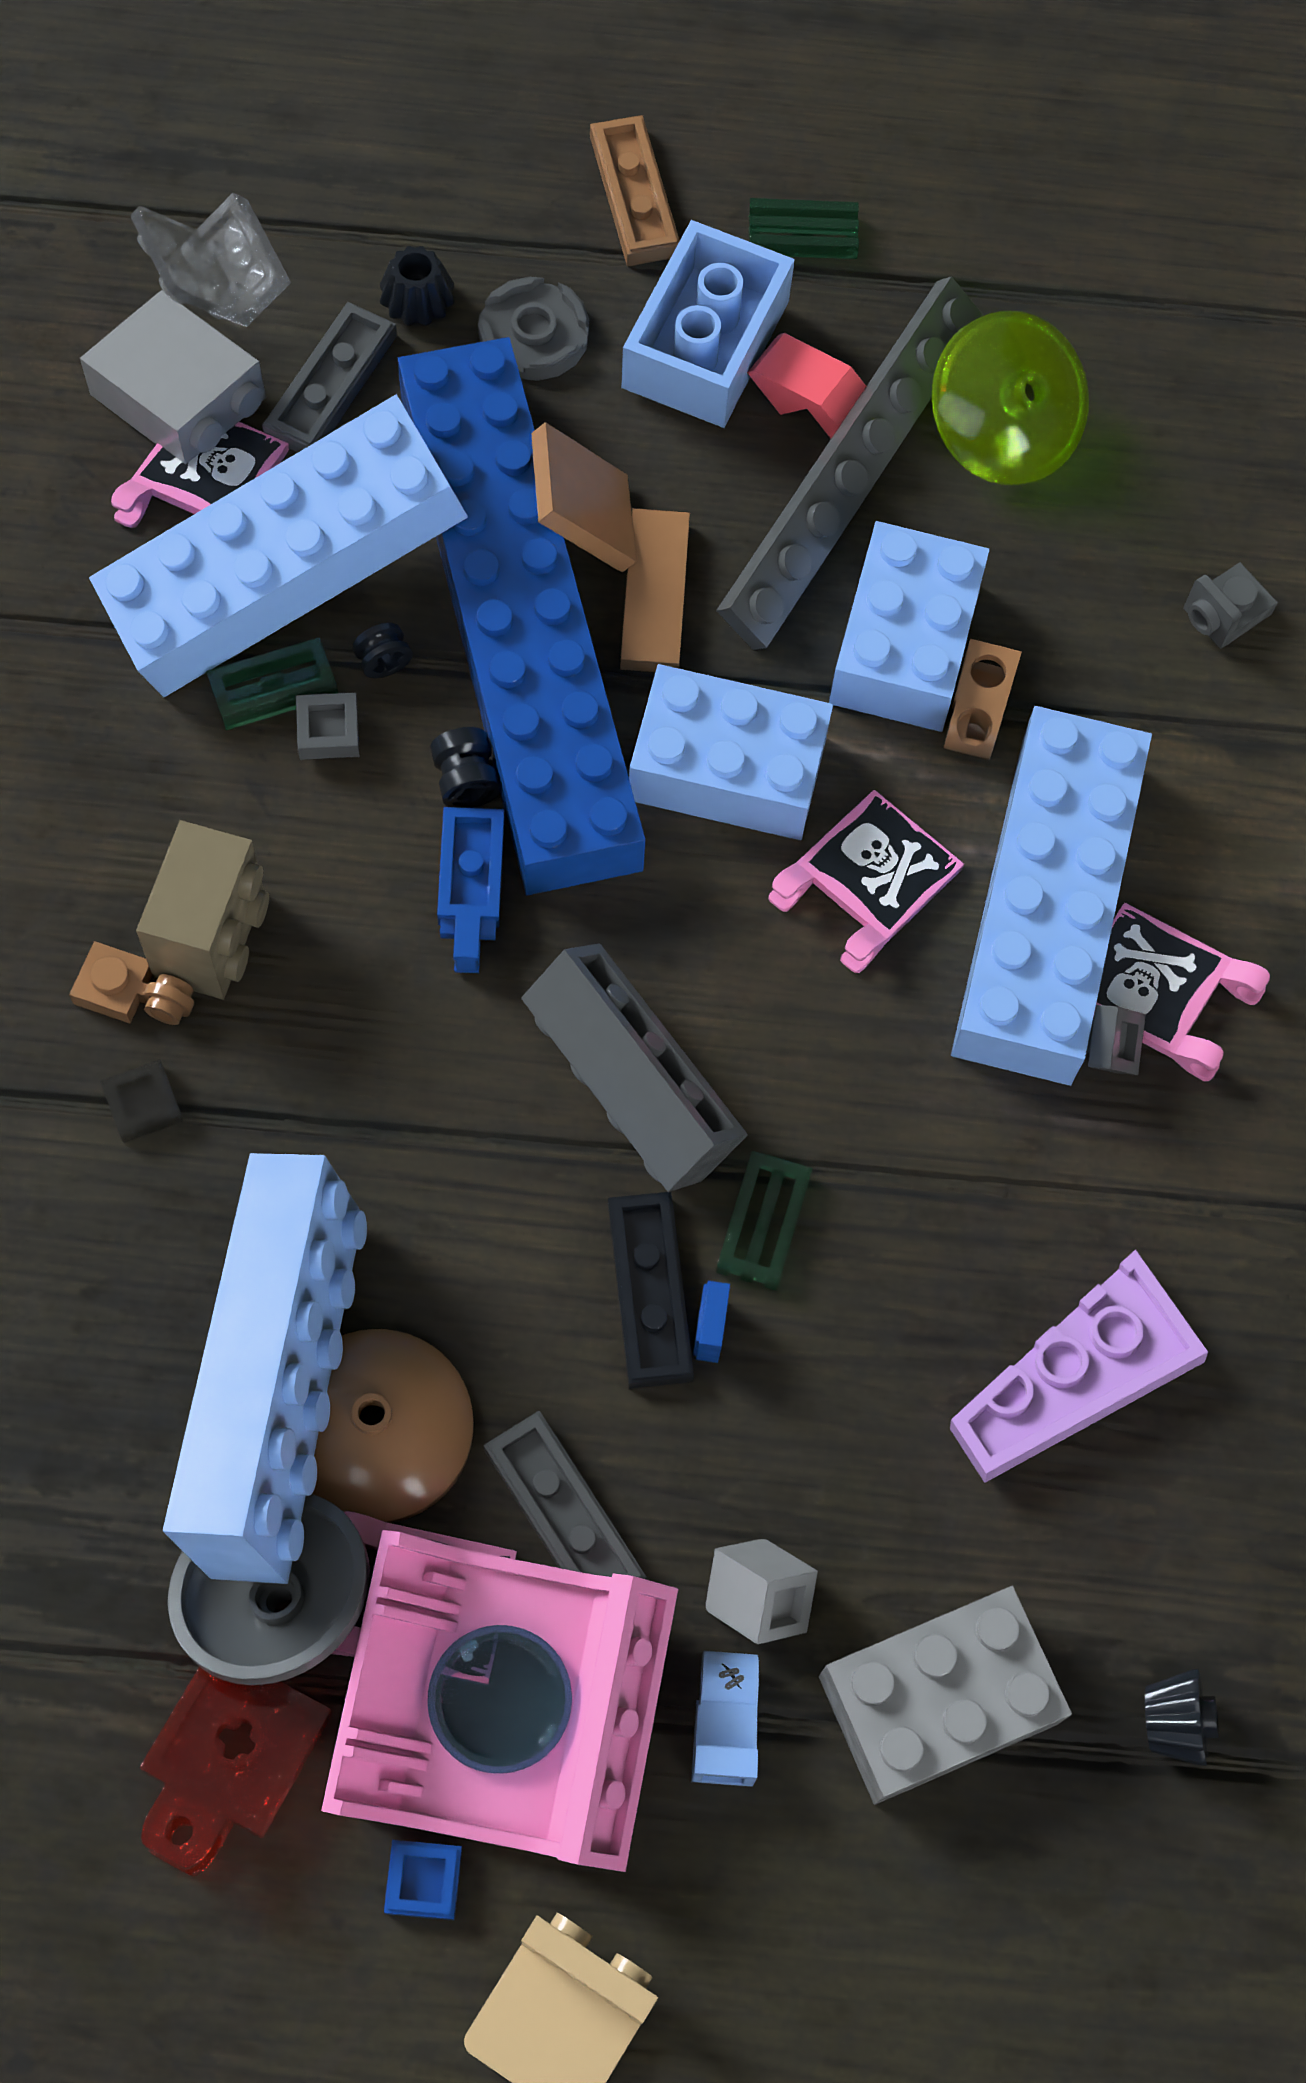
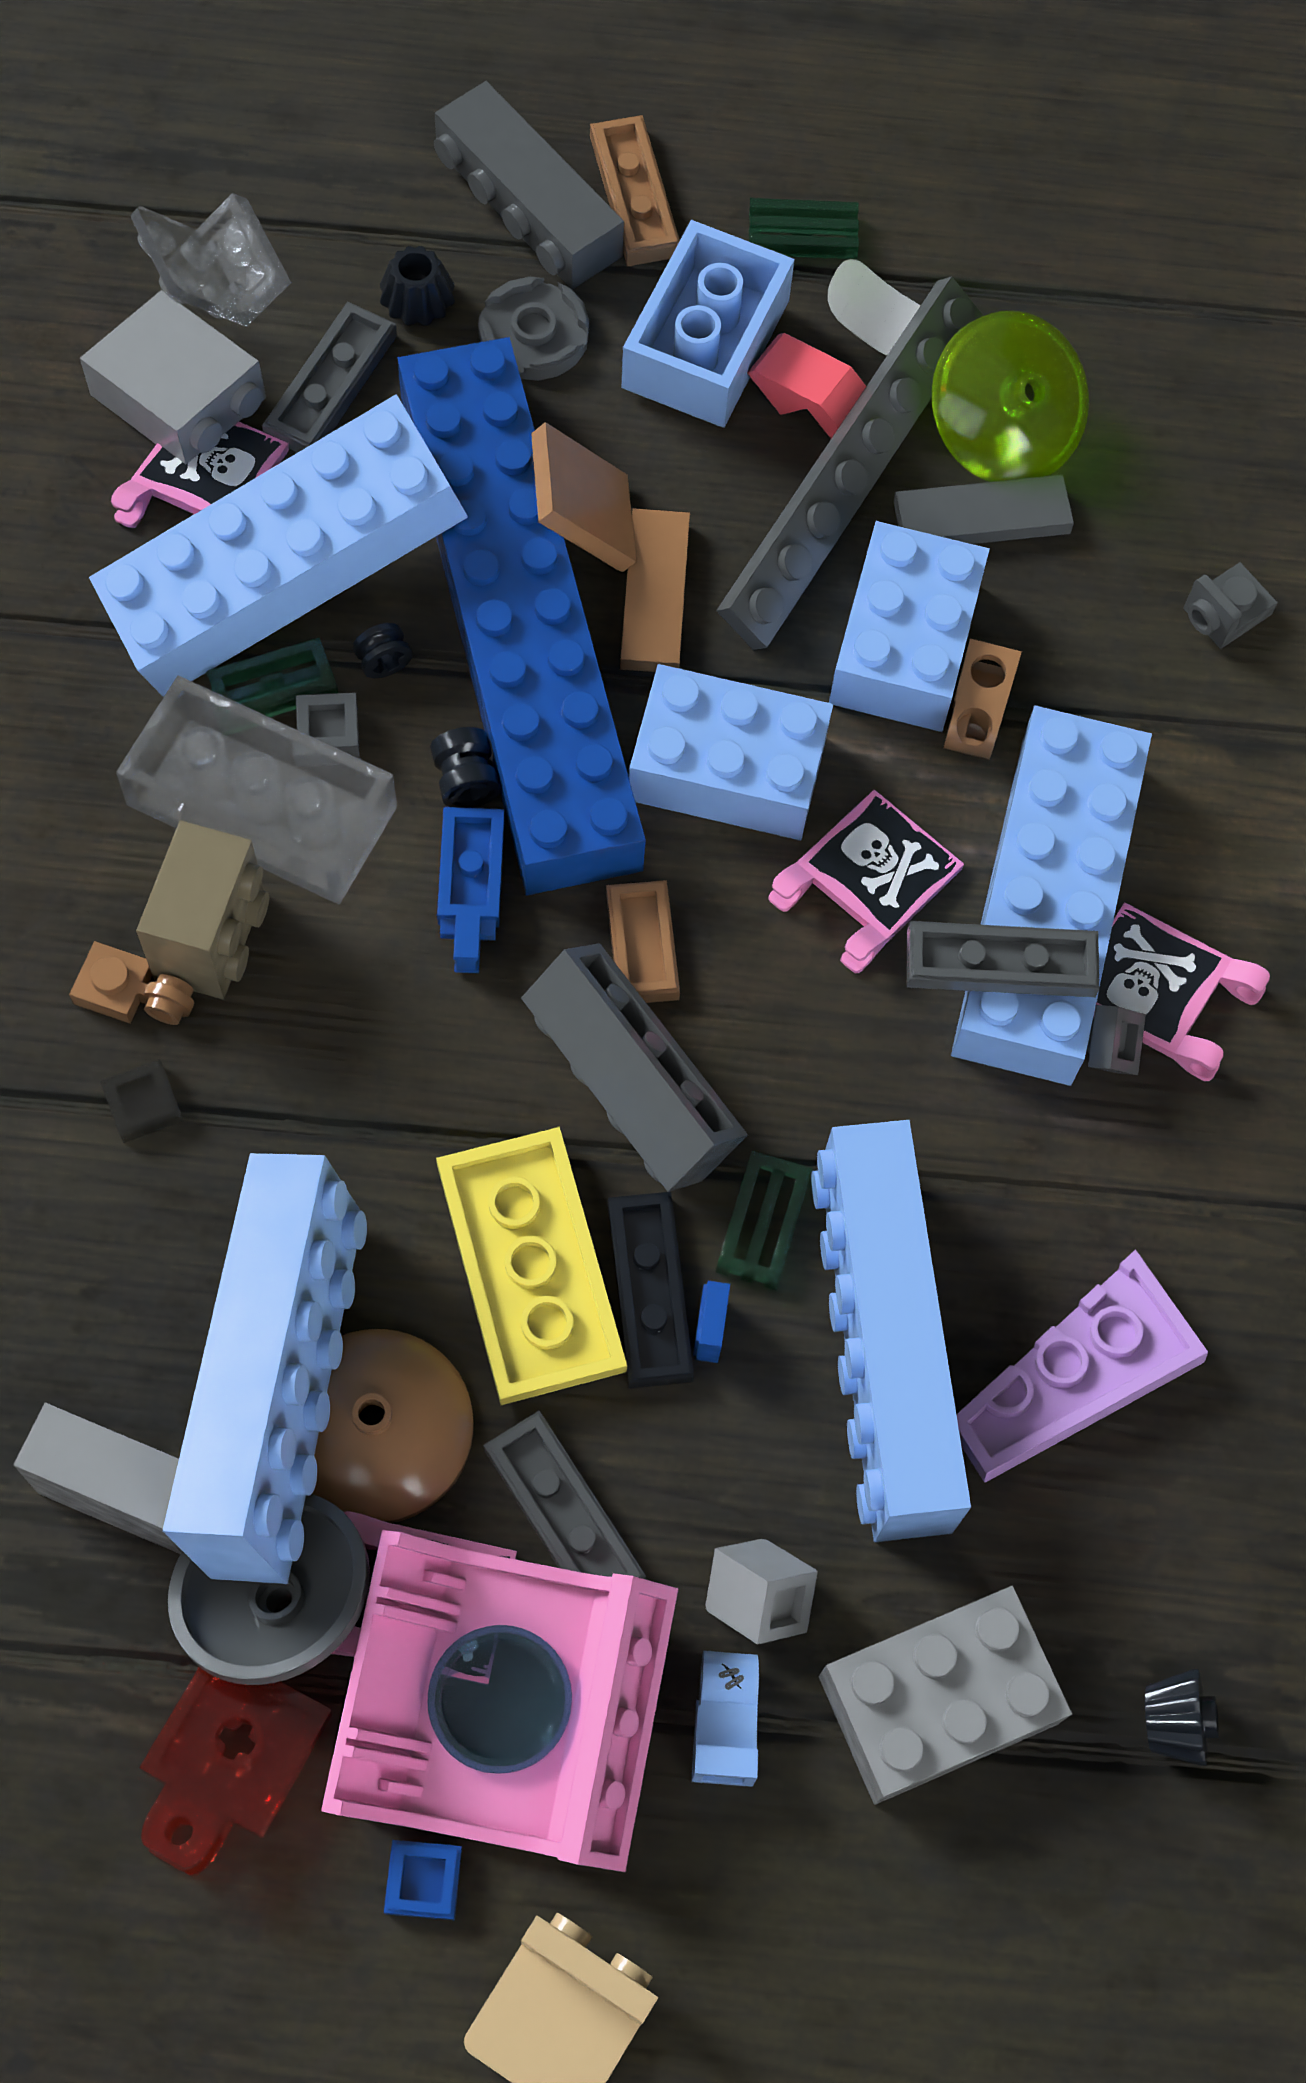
(99, 1473): none -> light grey brick
(253, 777): none -> clear brick
(528, 185): none -> dark grey brick
(531, 1266): none -> light yellow plate
(644, 938): none -> medium nougat tile
(869, 305): none -> white sticker
(891, 1333): none -> light blue brick
(988, 510): none -> dark grey tile
(1002, 959): none -> dark grey tile

